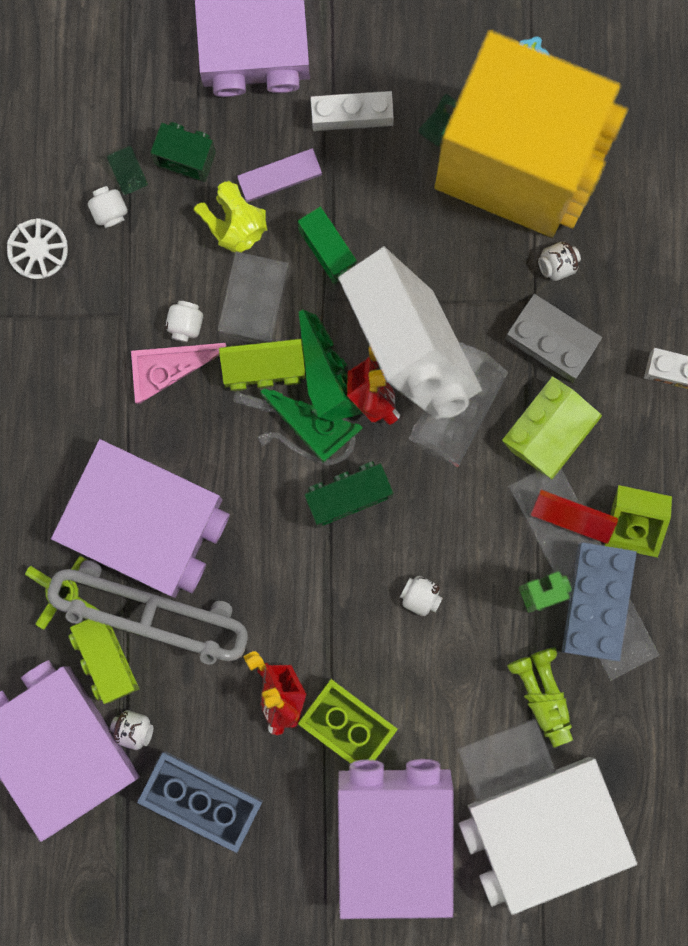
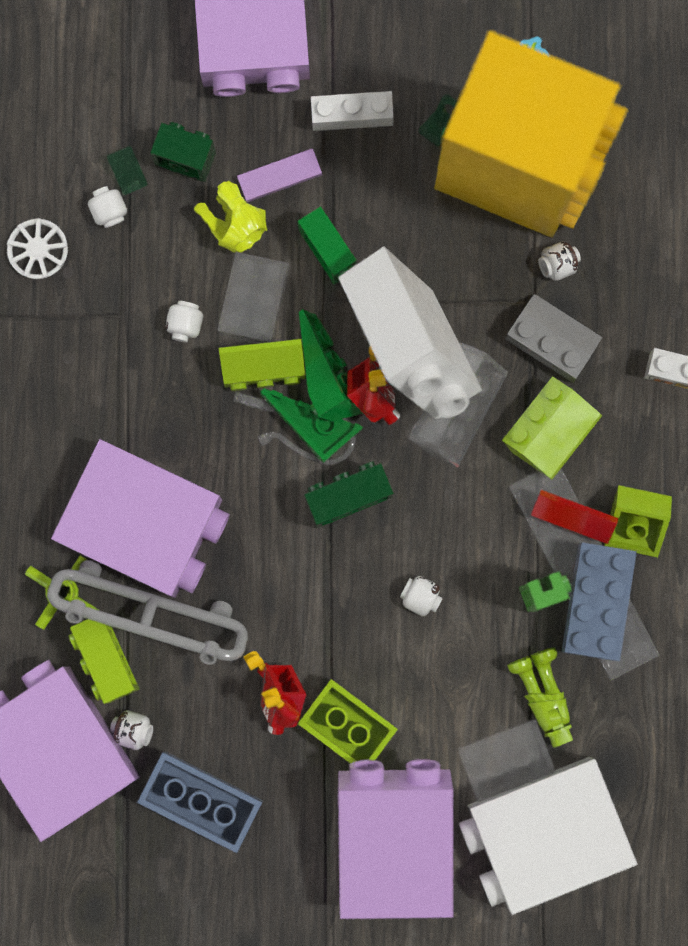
(164, 366): bright pink wing -> none

